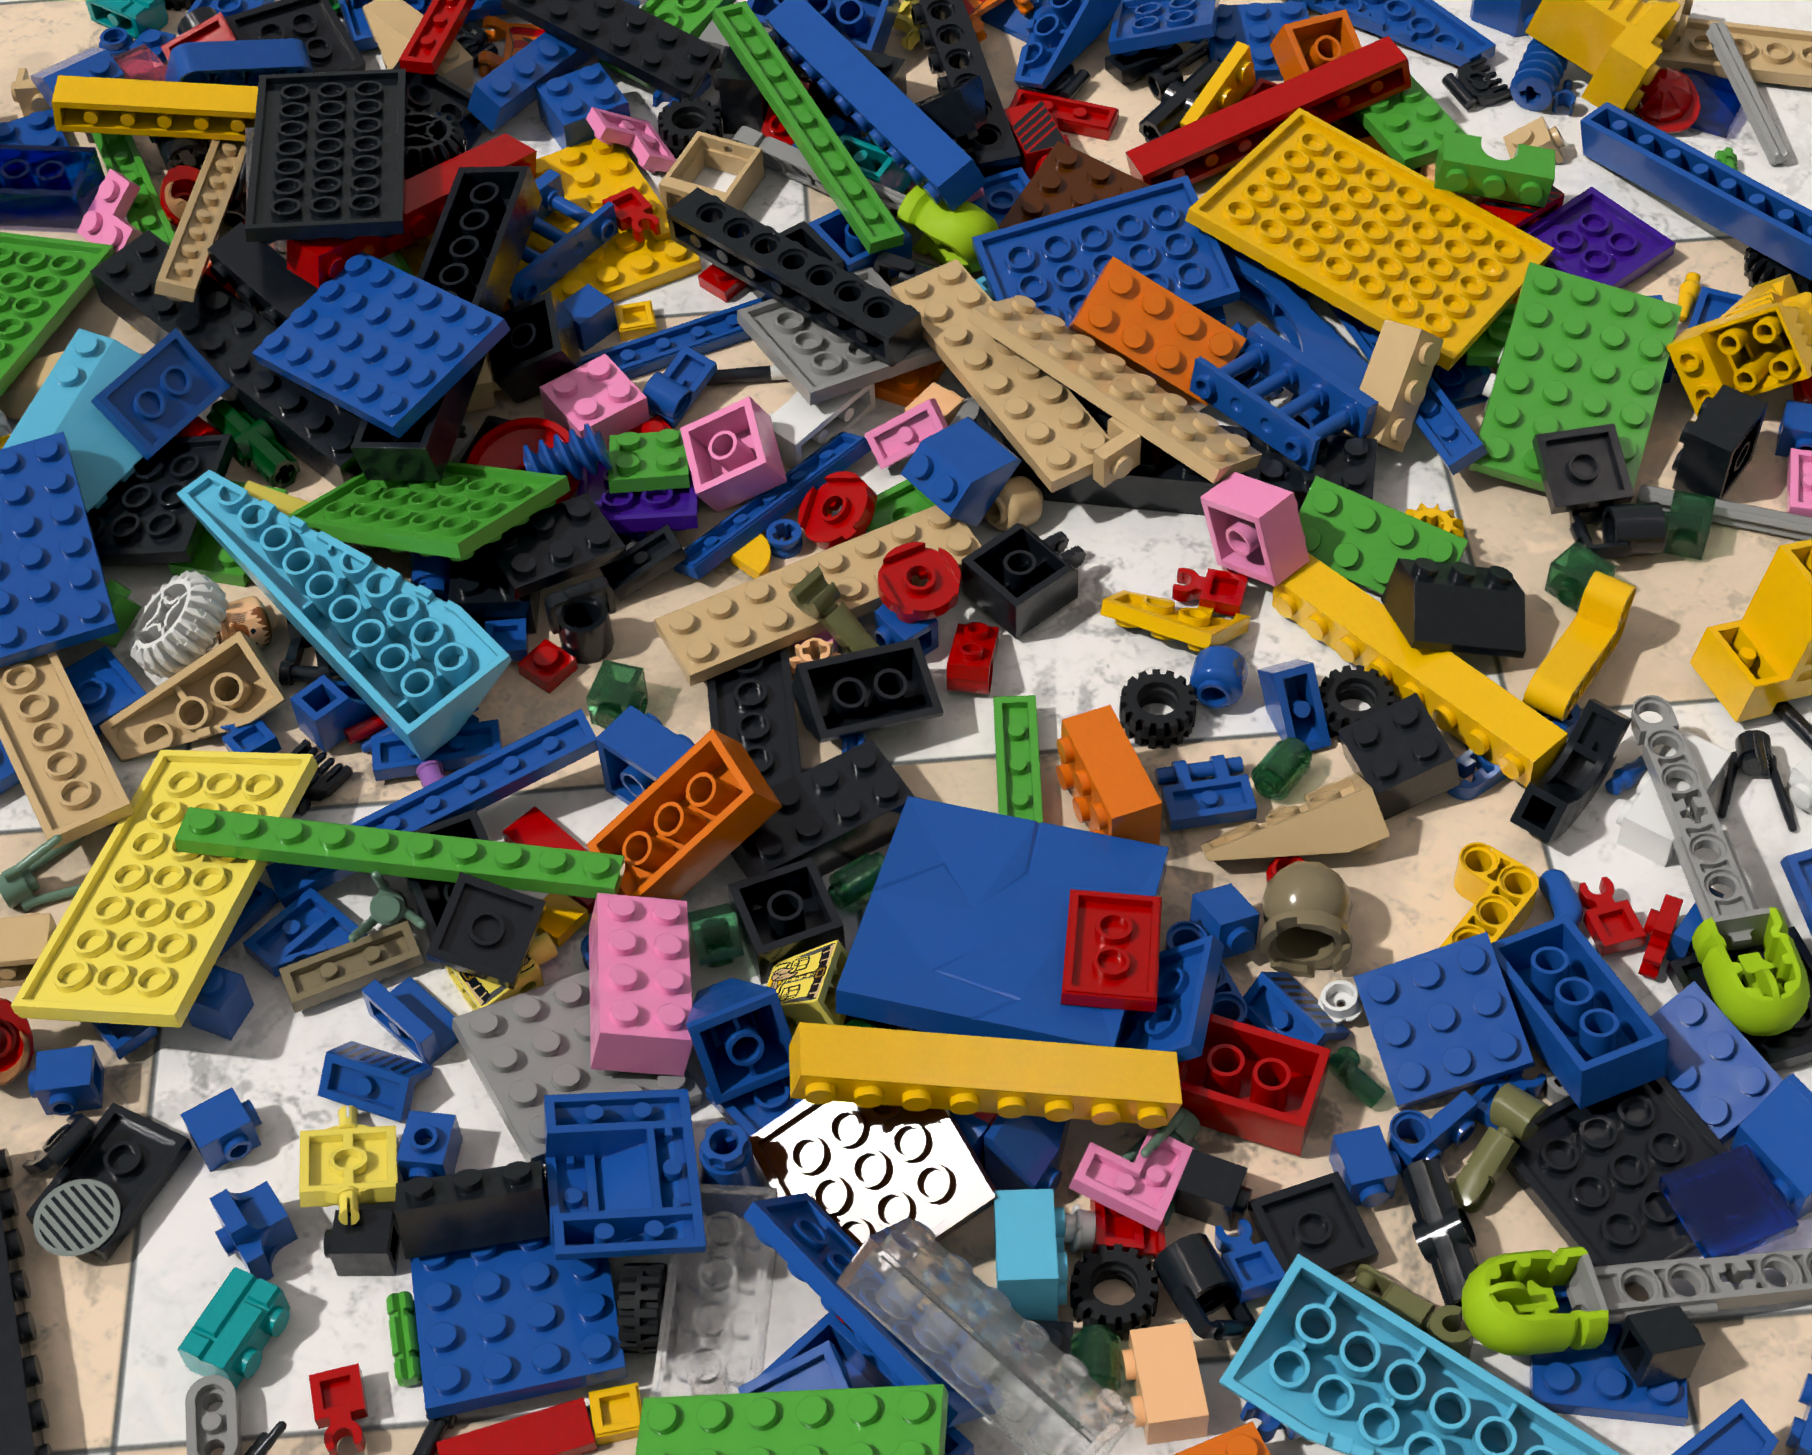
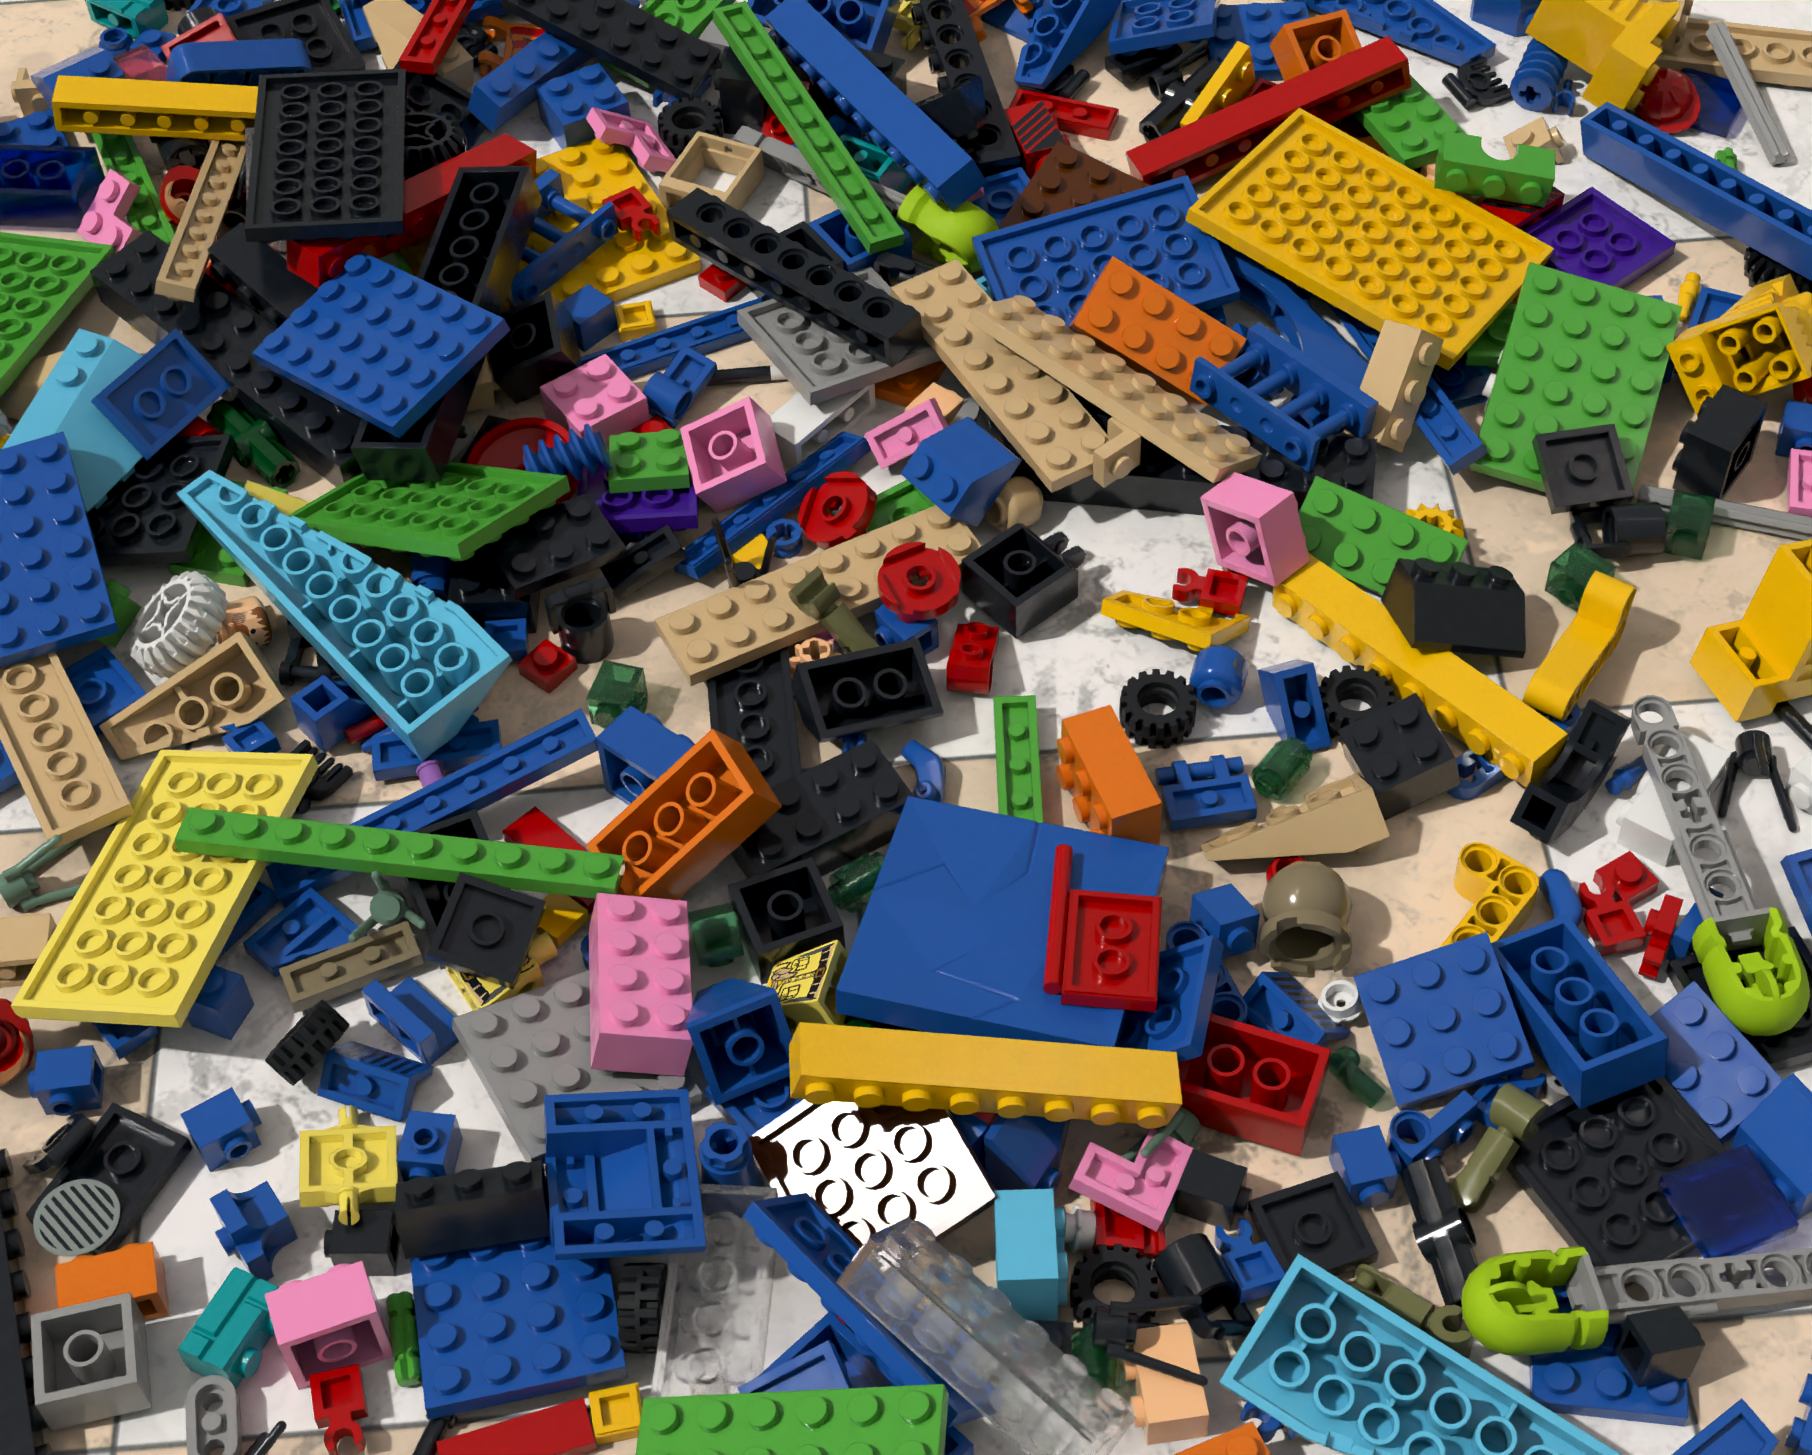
(90, 1361): none -> light grey brick
(130, 1269): none -> orange brick
(307, 1042): none -> black tyre
(328, 1322): none -> bright pink brick
(742, 571): none -> black plant
(930, 771): none -> blue arm
(1058, 920): none -> red bar
(1116, 1327): none -> black plant
(1630, 878): none -> red plate

